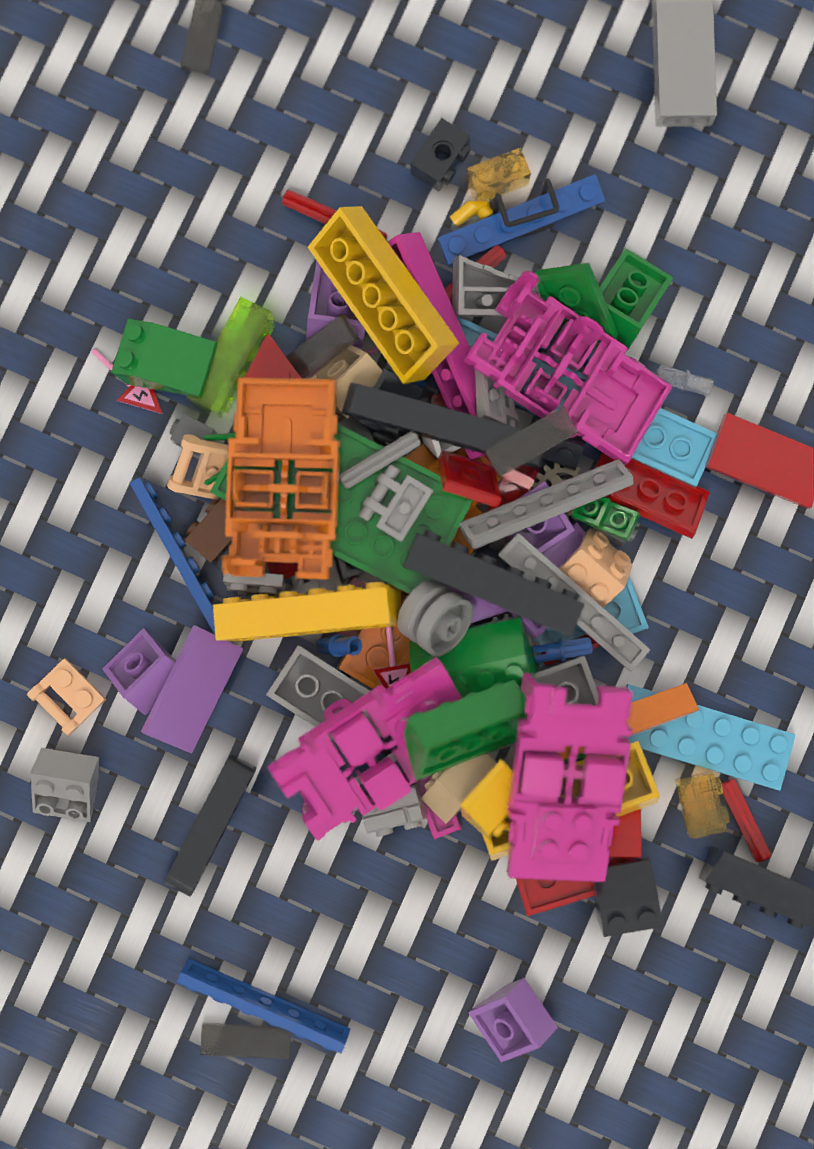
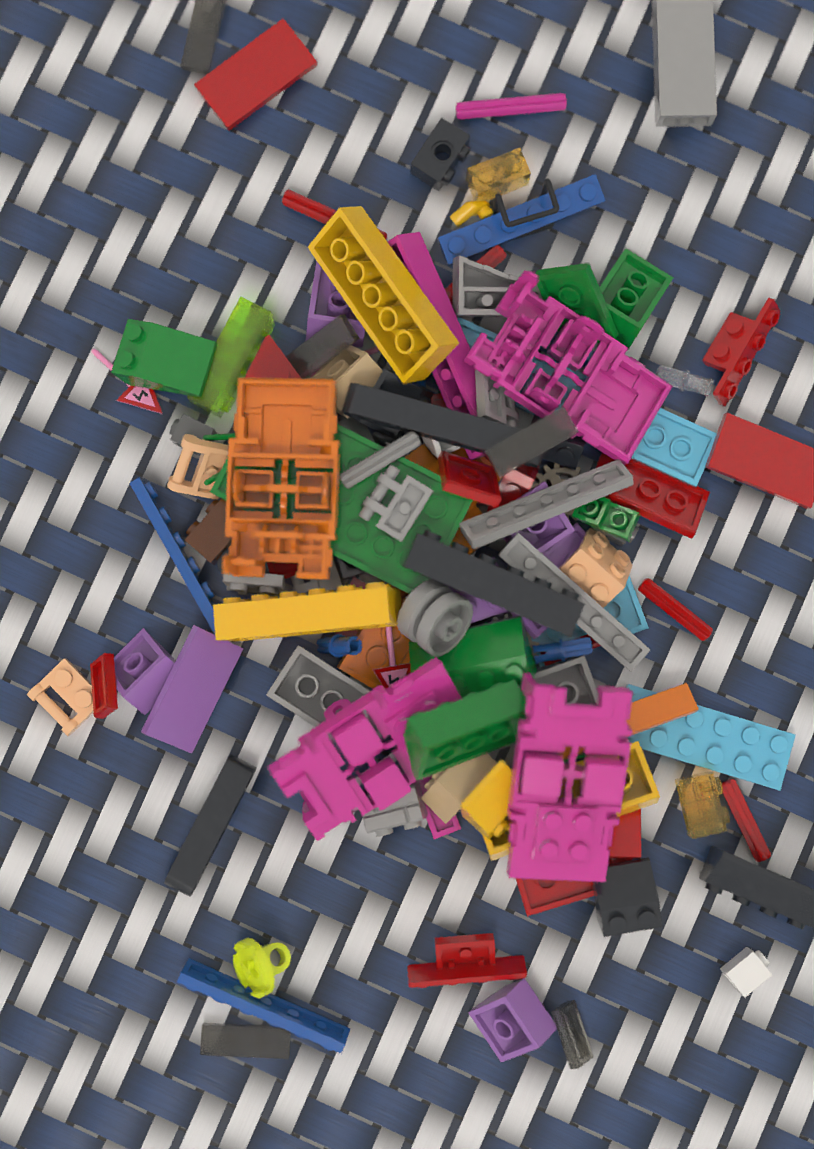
(64, 784): light grey slope -> none
(103, 686): none -> red tile
(254, 965): none -> neon yellow tile
(255, 74): none -> red tile
(466, 961): none -> red bracket
(511, 106): none -> dark pink axle
(572, 1034): none -> clear smoke tile
(675, 609): none -> red axle
(737, 346): none -> red bracket
(747, 971): none -> white brick

